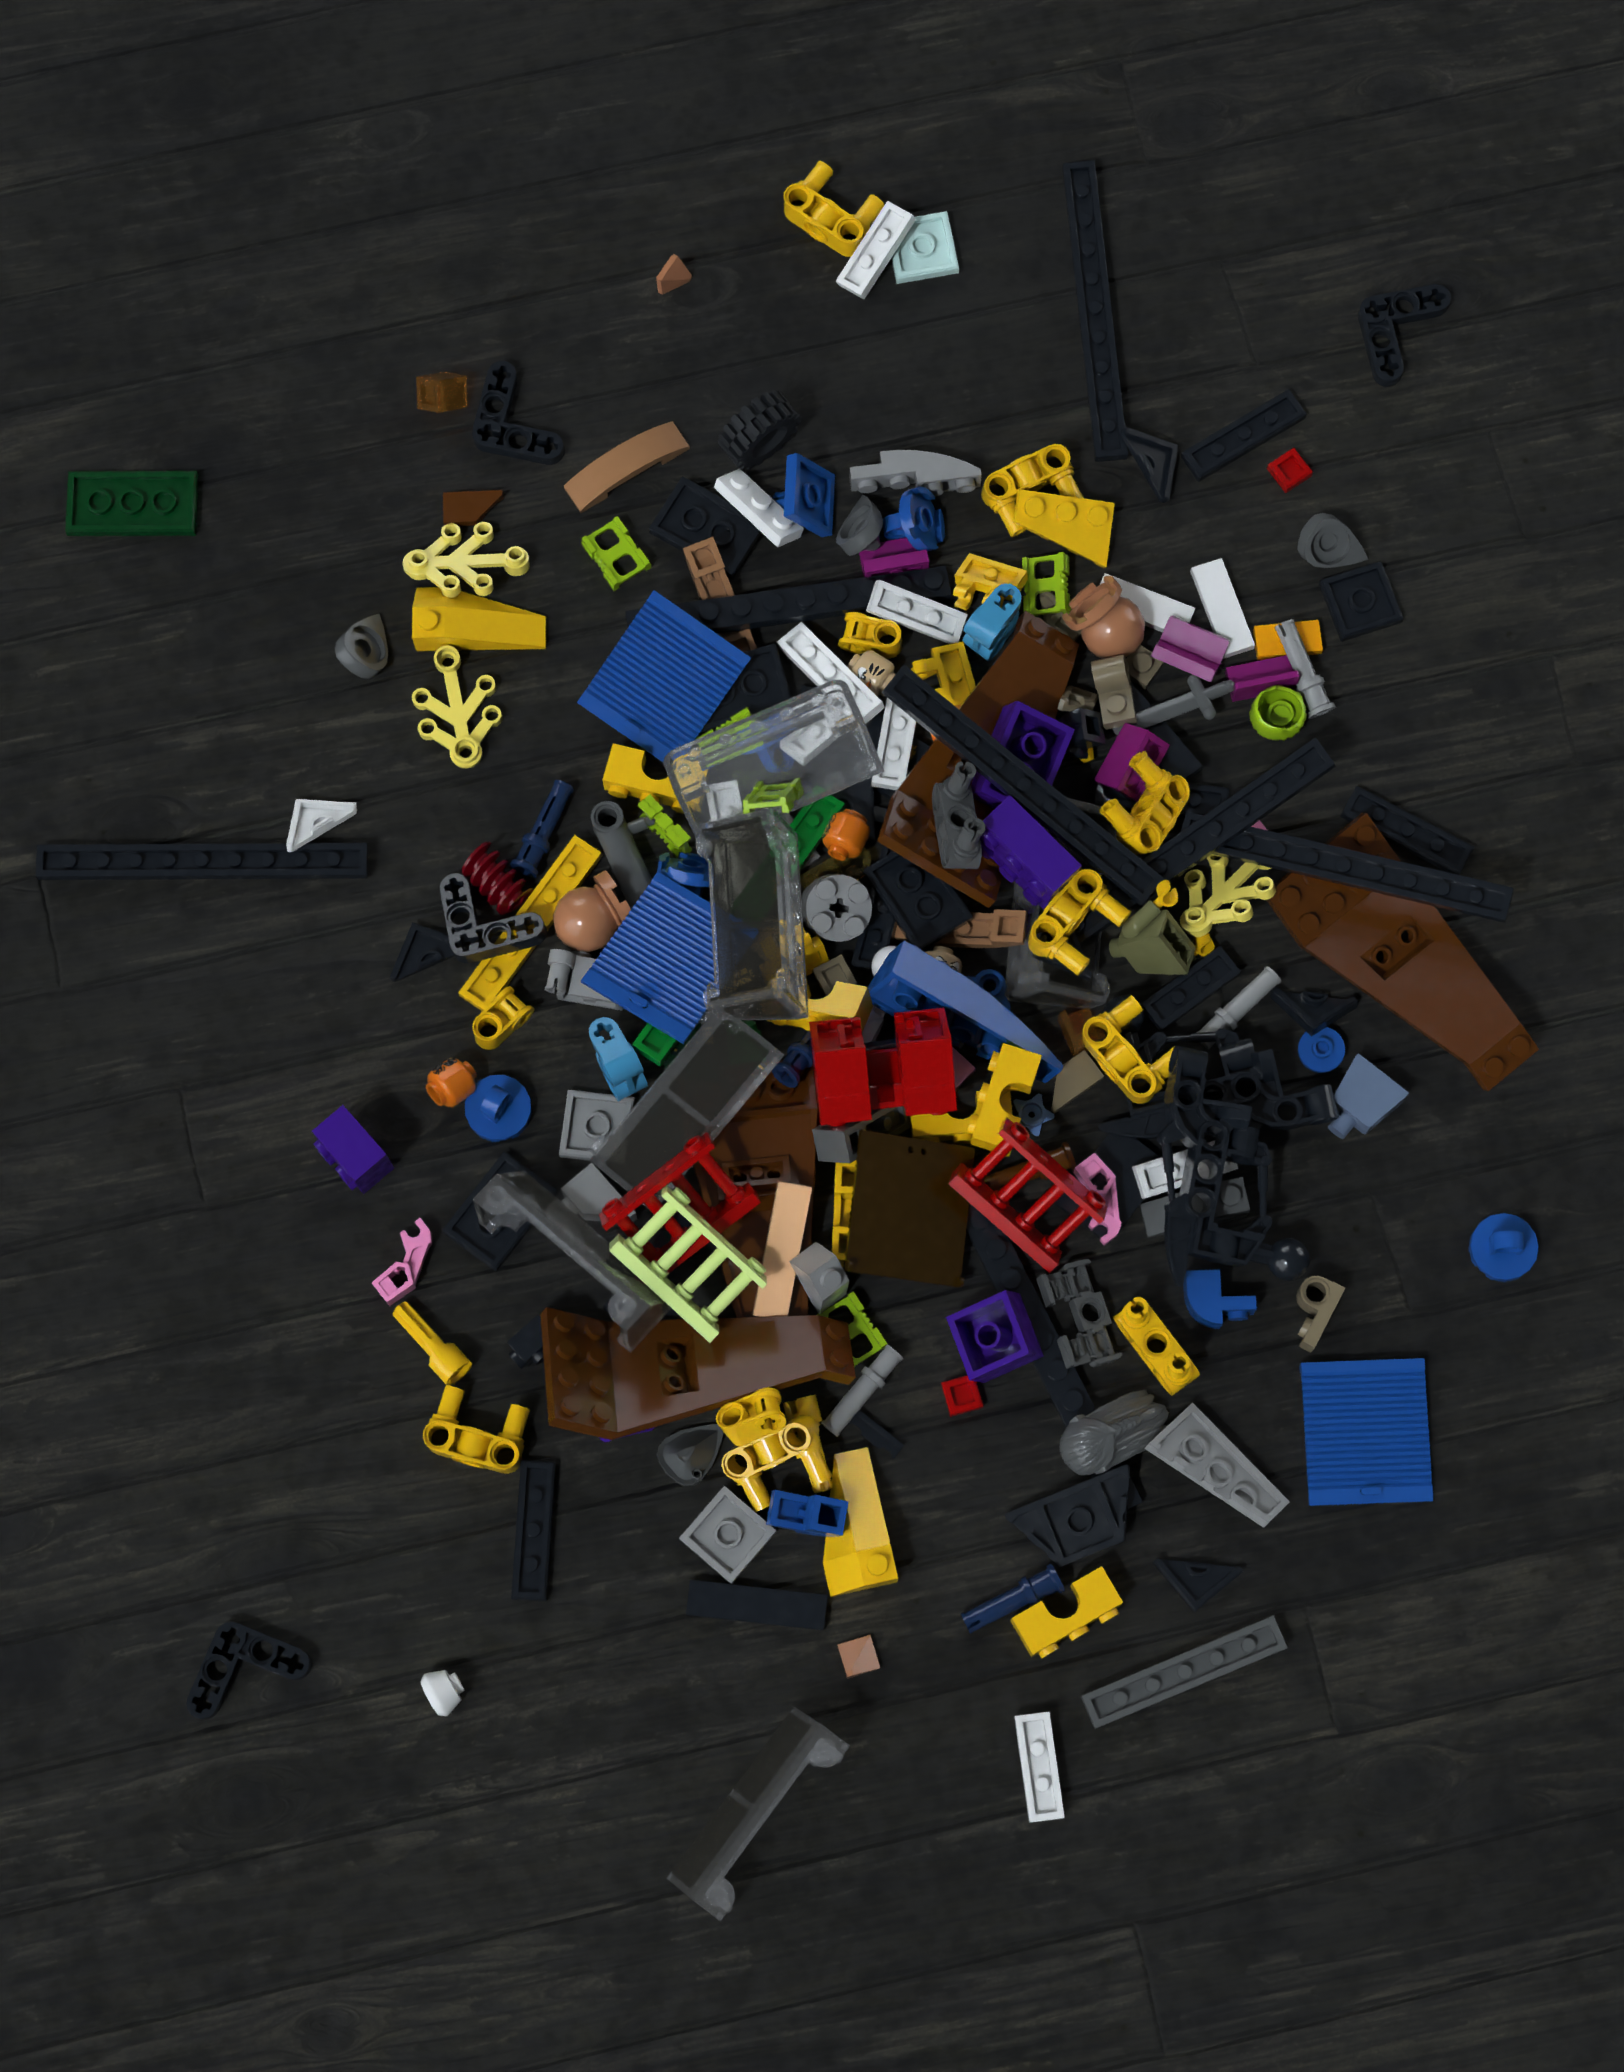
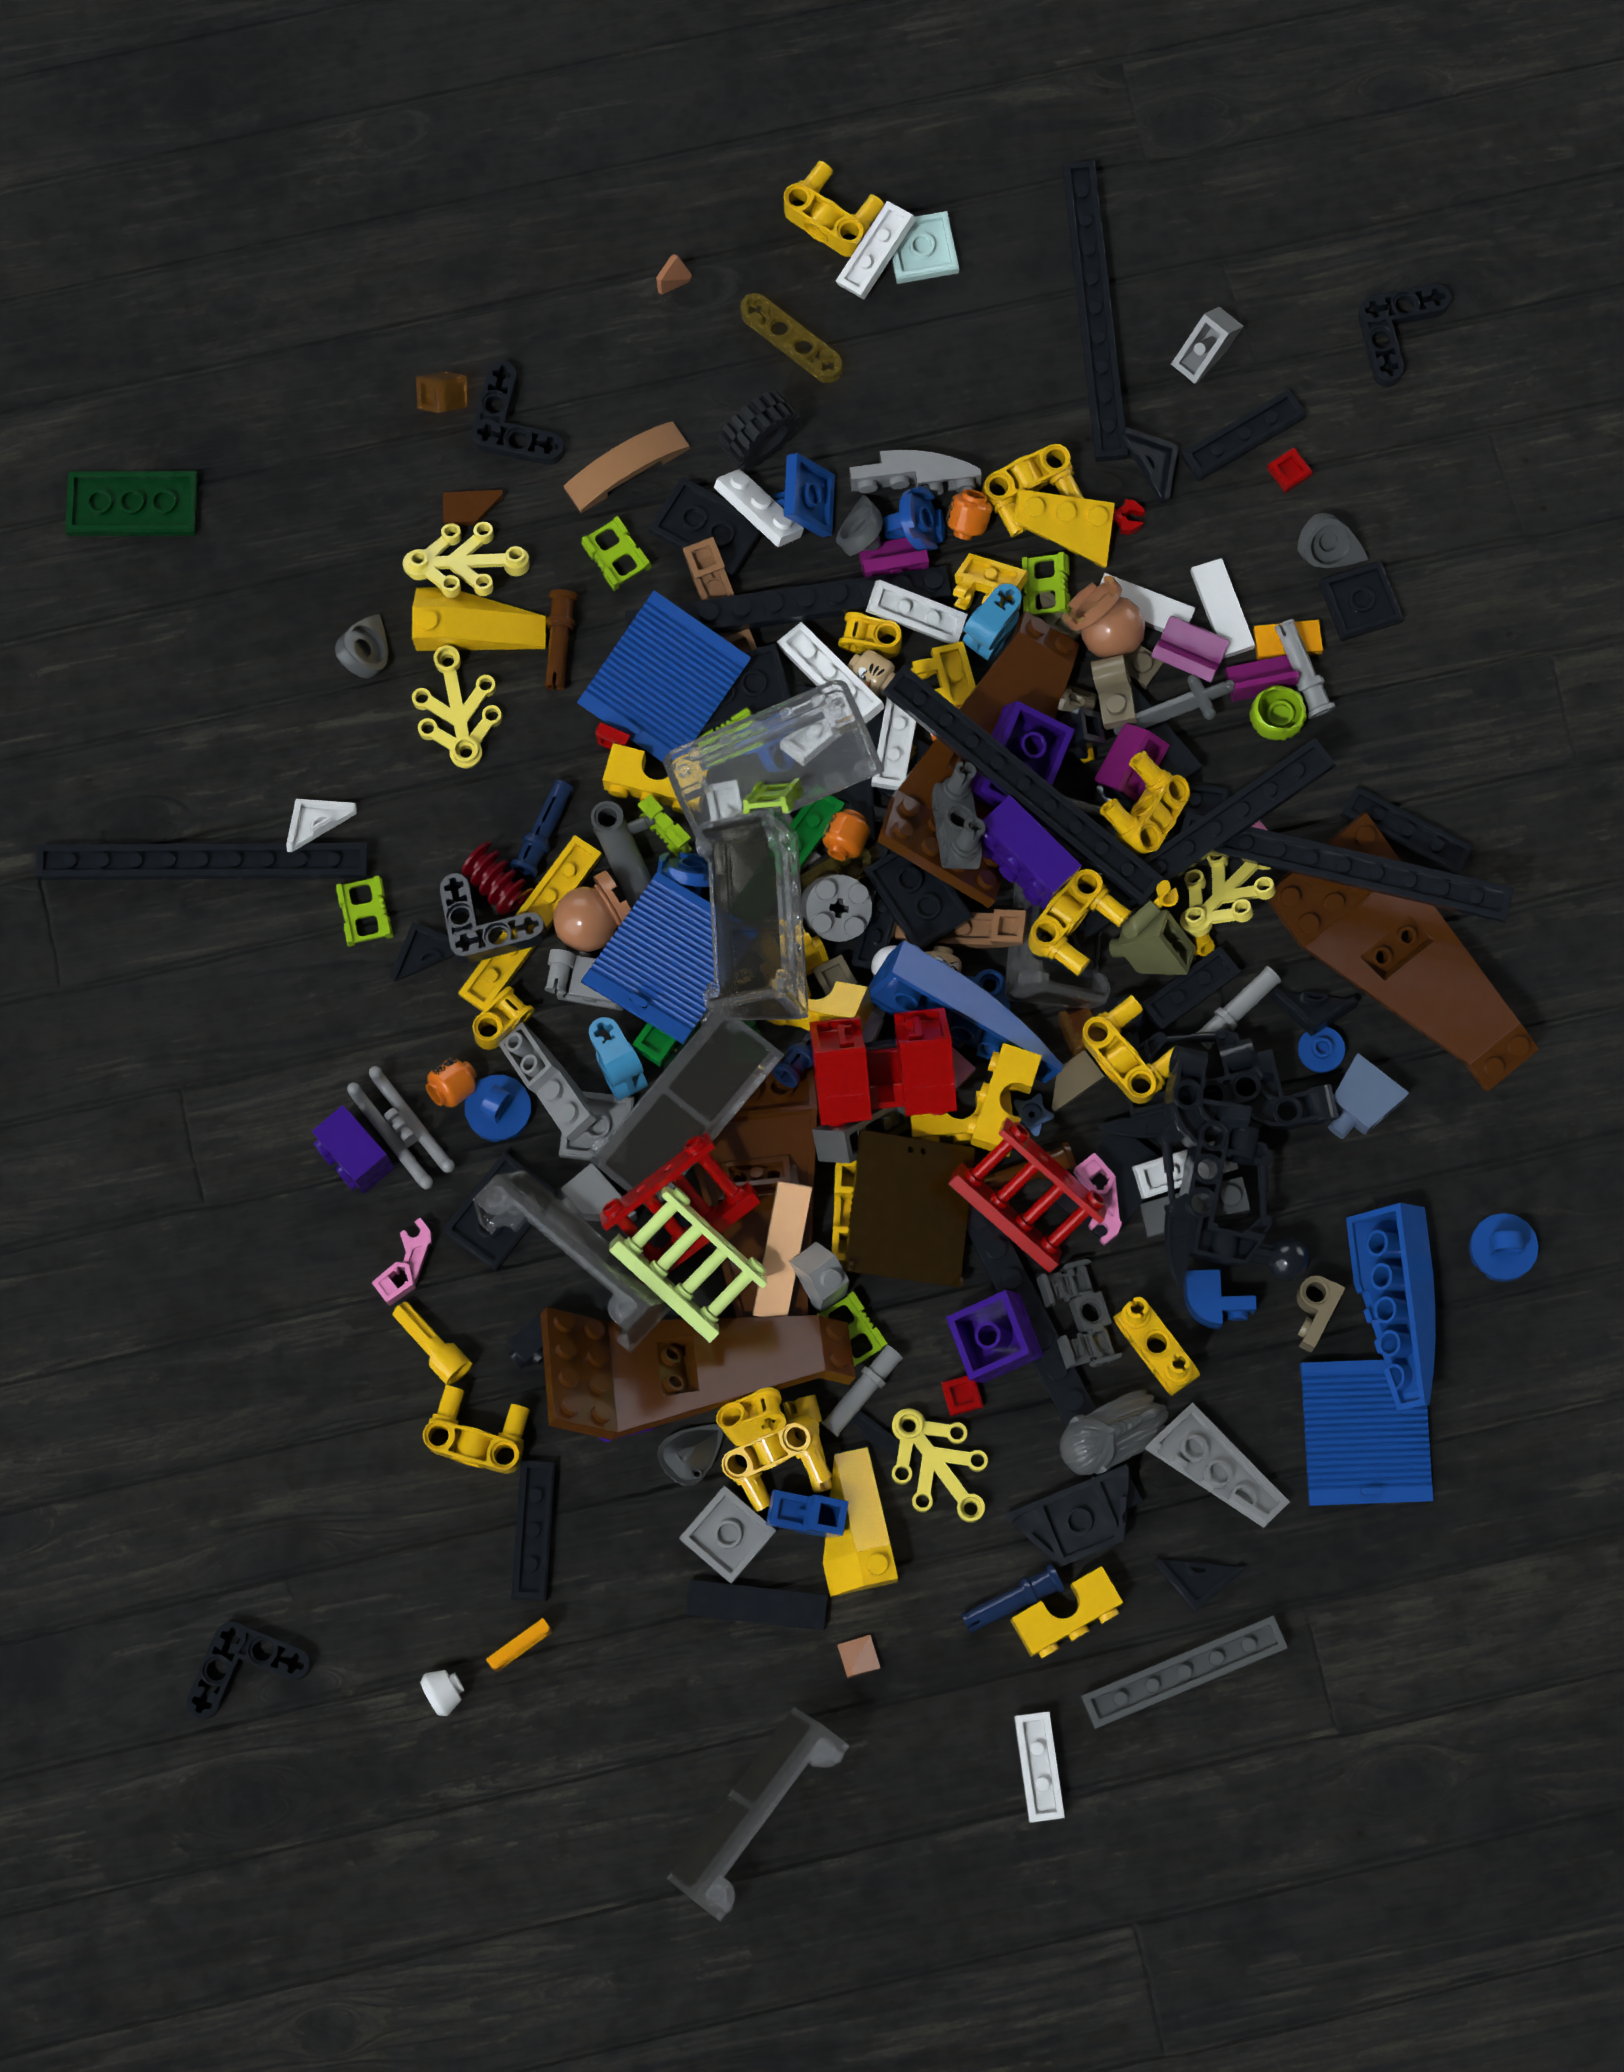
(374, 908): none -> lime piece
(400, 1128): none -> light grey piece
(519, 1645): none -> light orange tile
(549, 1081): none -> light grey slope
(560, 625): none -> reddish brown pin
(607, 736): none -> red tile
(793, 335): none -> clear yellow beam
(935, 1460): none -> light yellow plant
(969, 514): none -> orange head
(1119, 516): none -> red bar
(1207, 344): none -> light grey slope
(1397, 1286): none -> blue wedge

